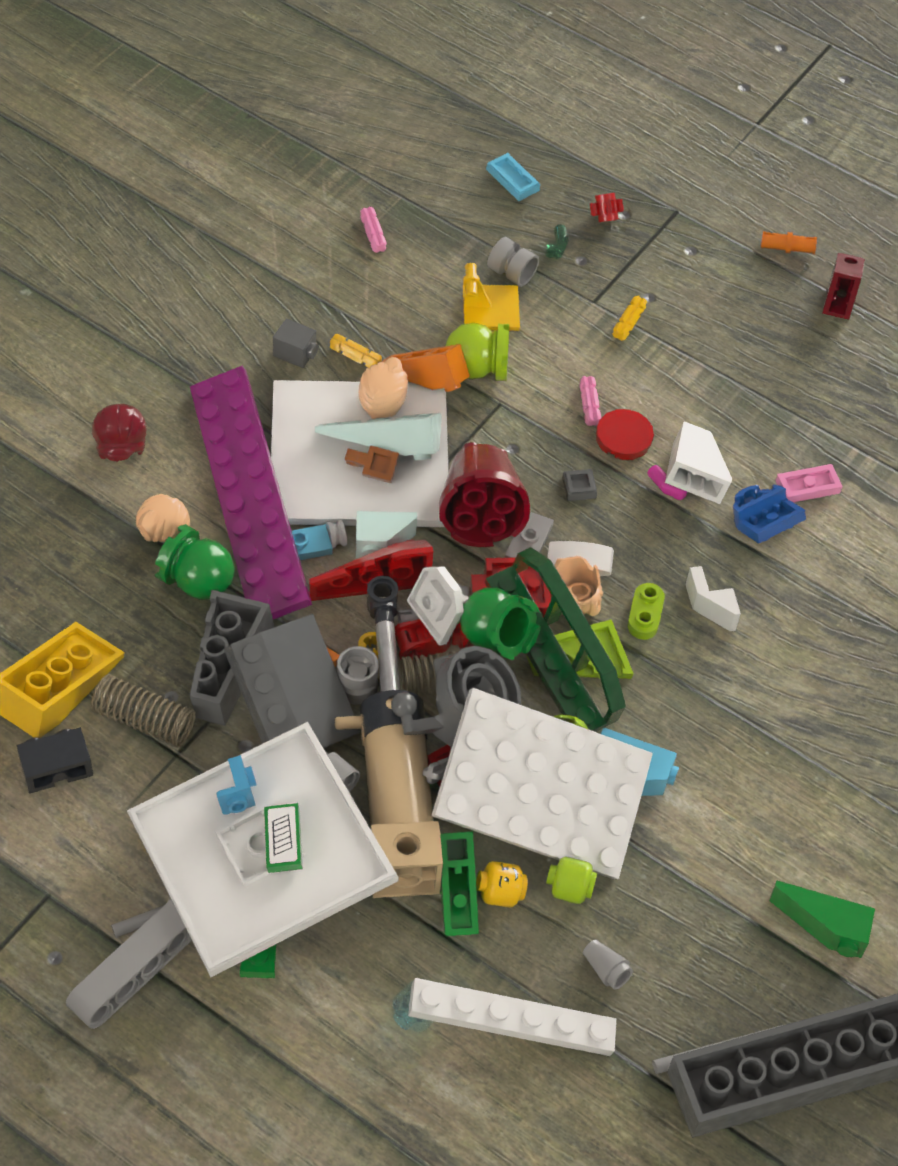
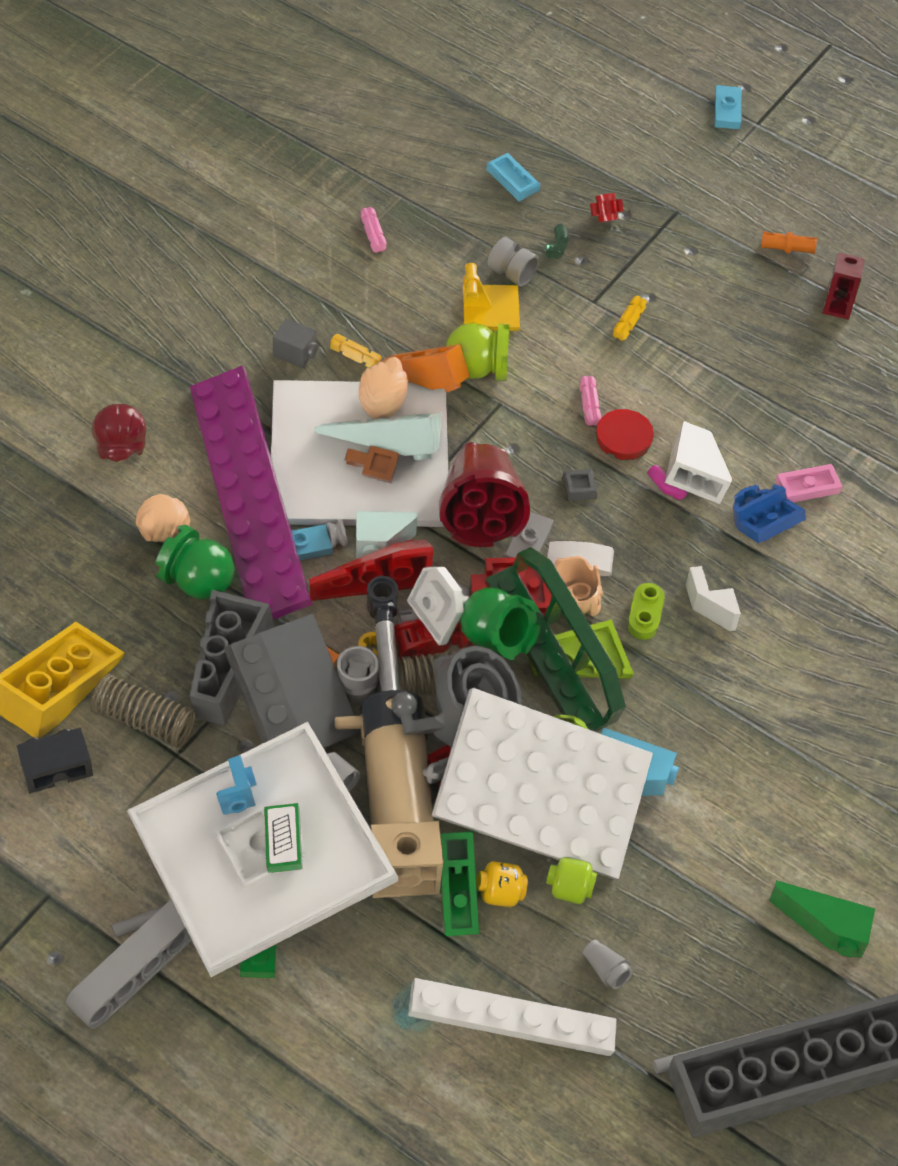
(727, 107): none -> medium azure plate

